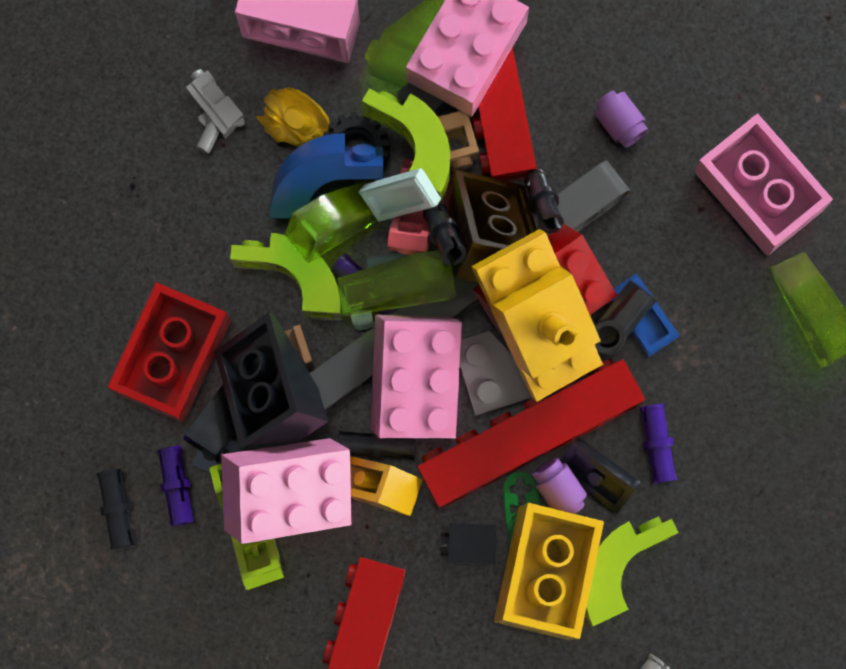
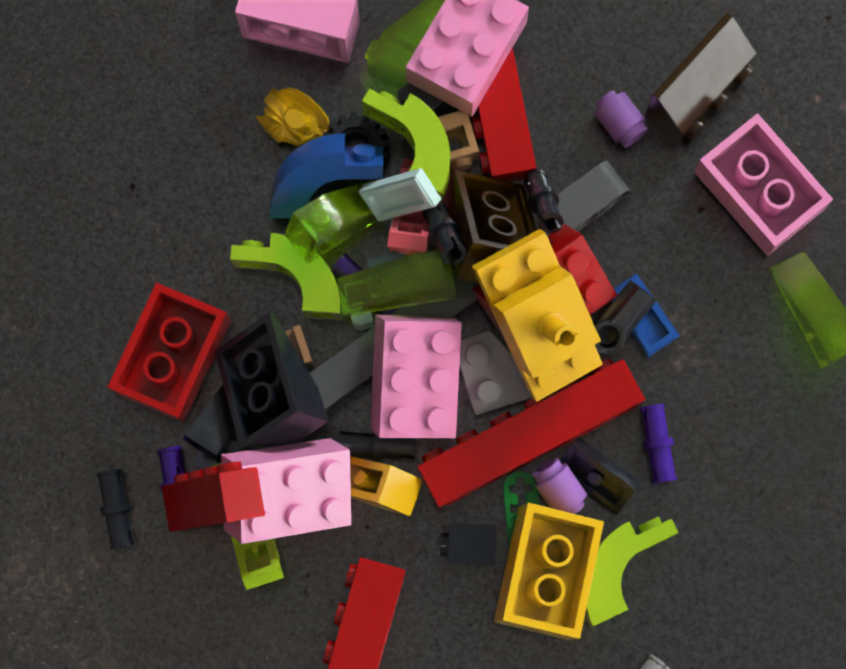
(213, 496): none -> red brick
(219, 110): light grey piece -> none
(702, 81): none -> slope

